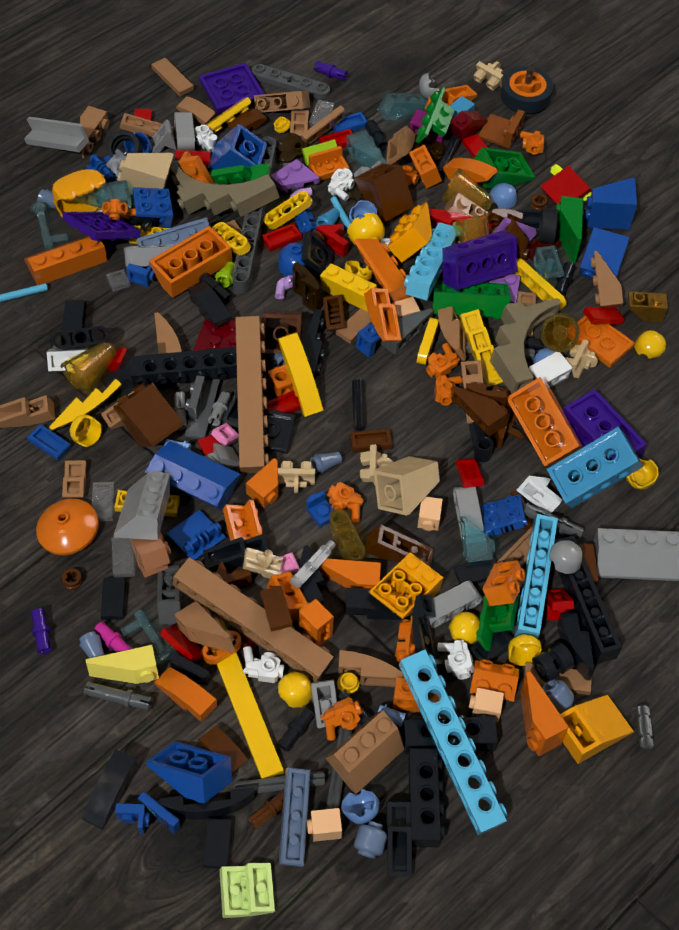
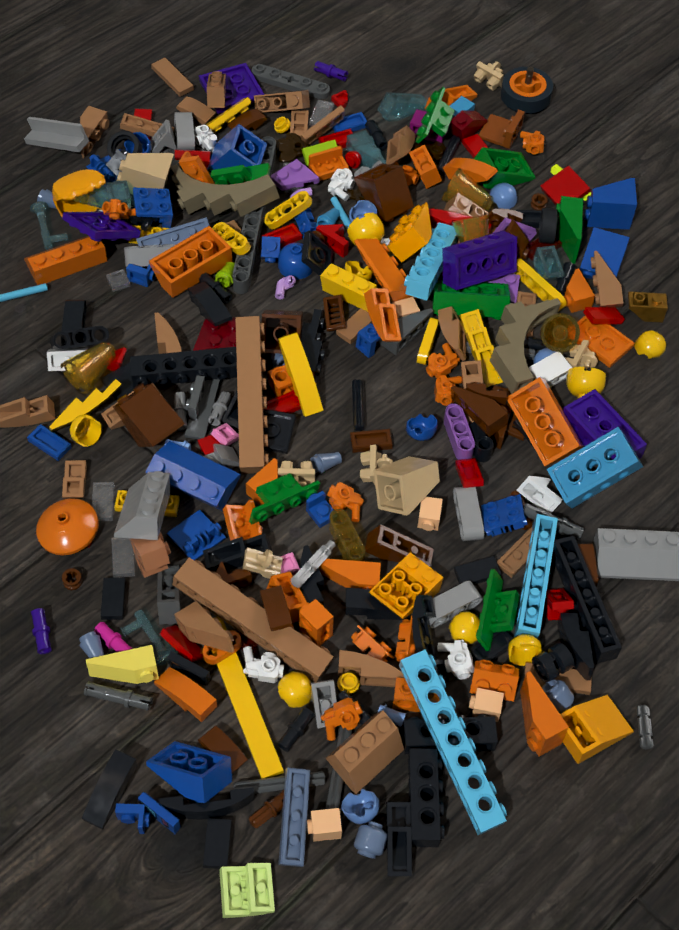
(216, 90): none -> medium nougat slope
(270, 249): none -> blue bracket
(281, 495): none -> green bracket
(306, 286): dark brown slope -> none
(340, 98): none -> red tile
(353, 159): none -> red plate
(366, 639): none -> orange hinge
(421, 428): none -> blue hair
(426, 86): light grey hair -> none
(459, 424): none -> medium lavender beam
(475, 542): clear light blue slope -> none
(504, 583): orange brick -> none
(566, 556): light grey hair -> none
(578, 293): none -> orange slope
(582, 381): none -> yellow cylinder
(645, 476): yellow hair -> none

